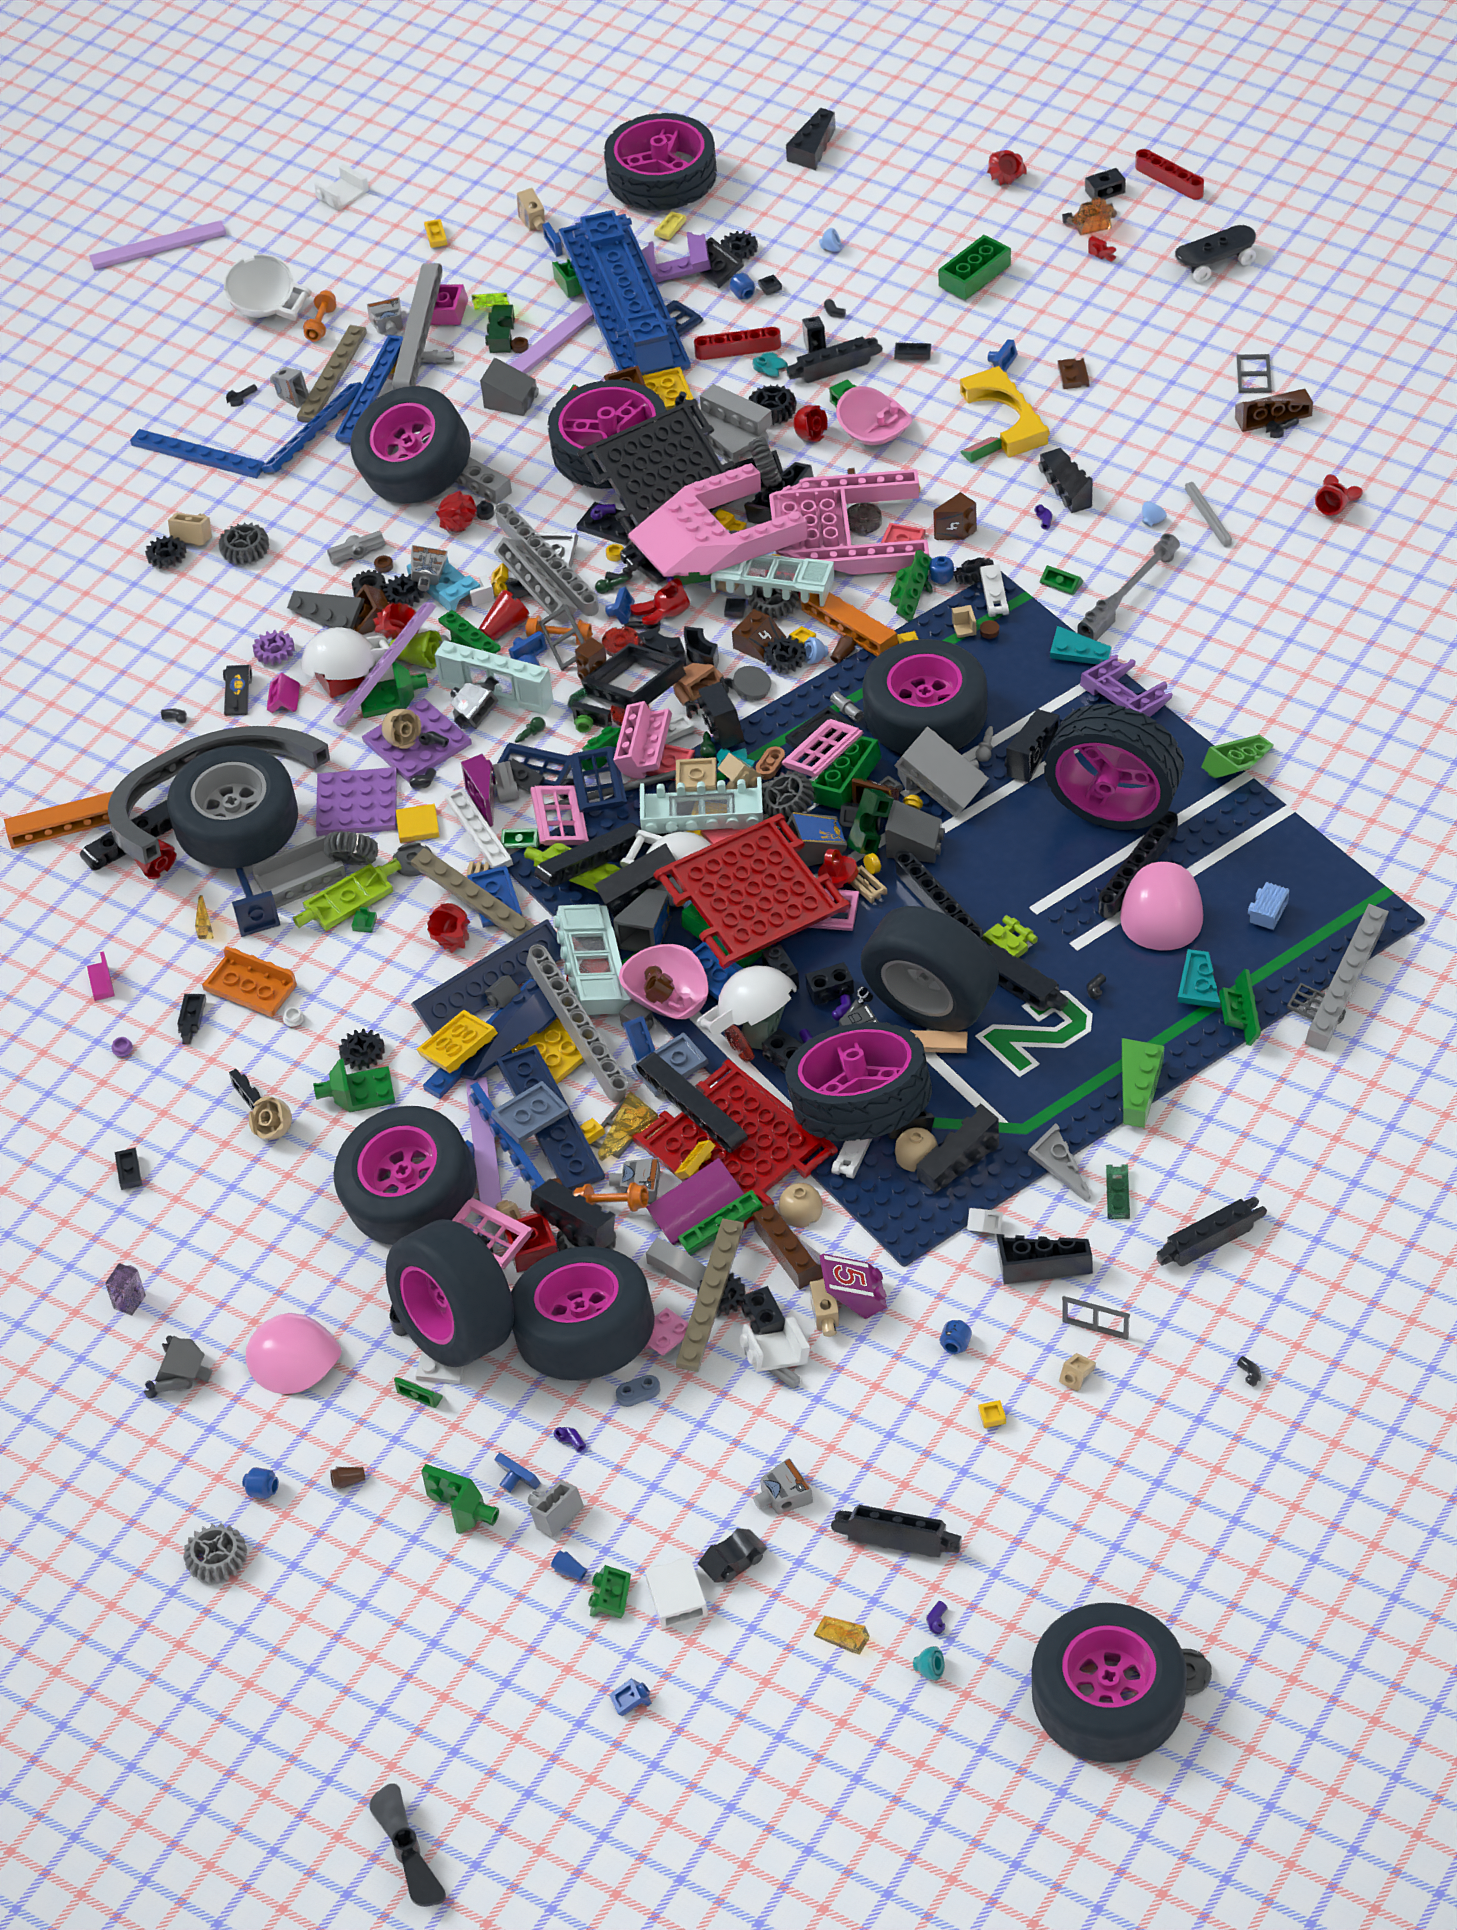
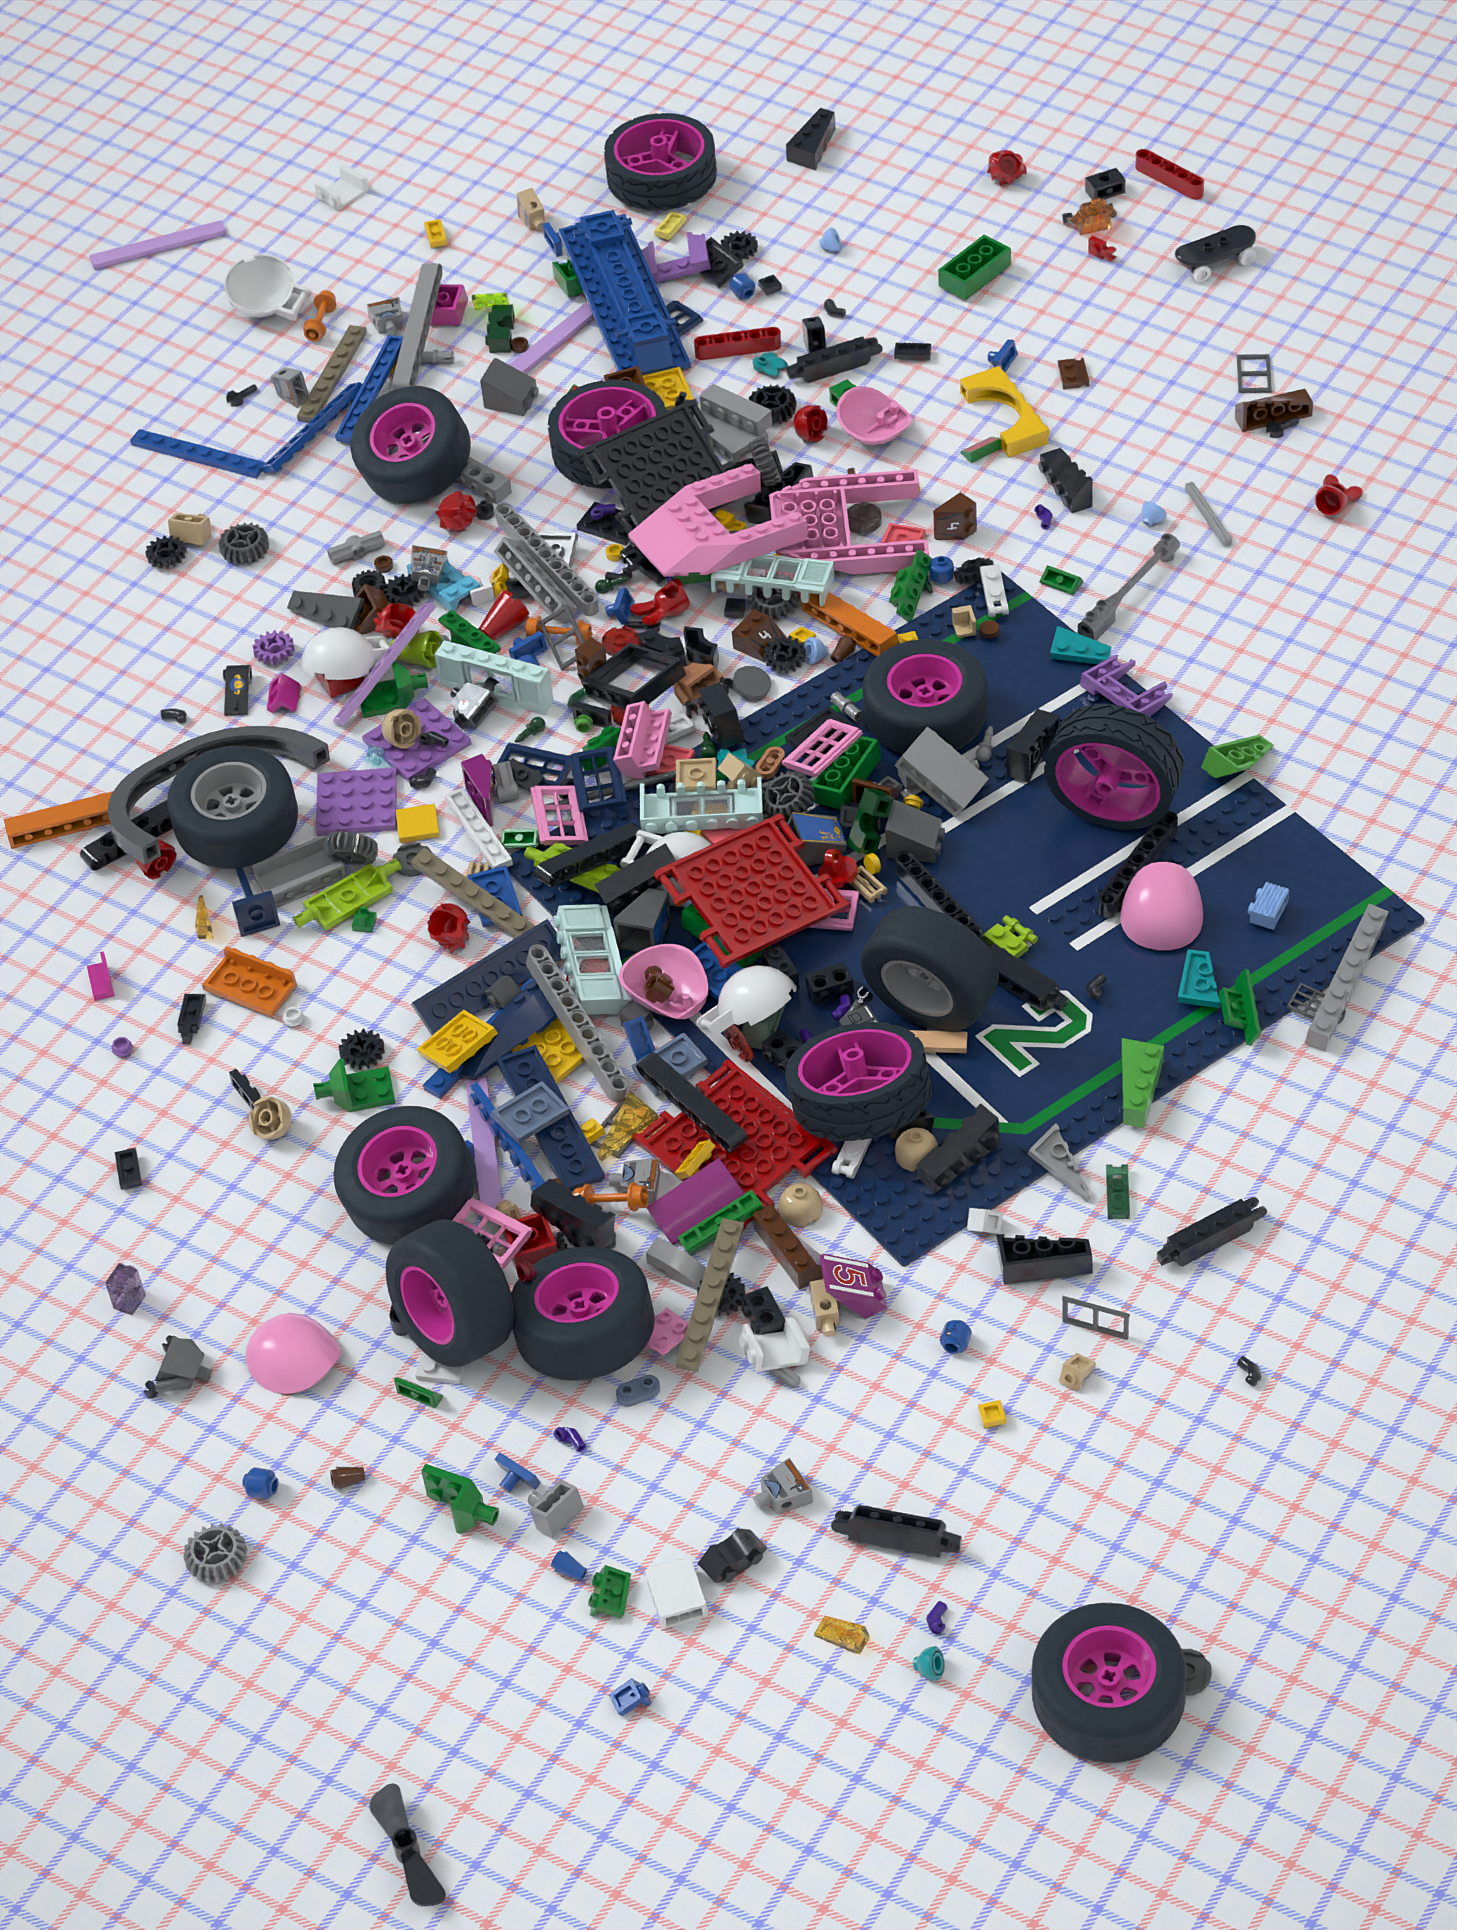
(378, 758): none -> clear light blue plate
(526, 1272): none -> dark red plate

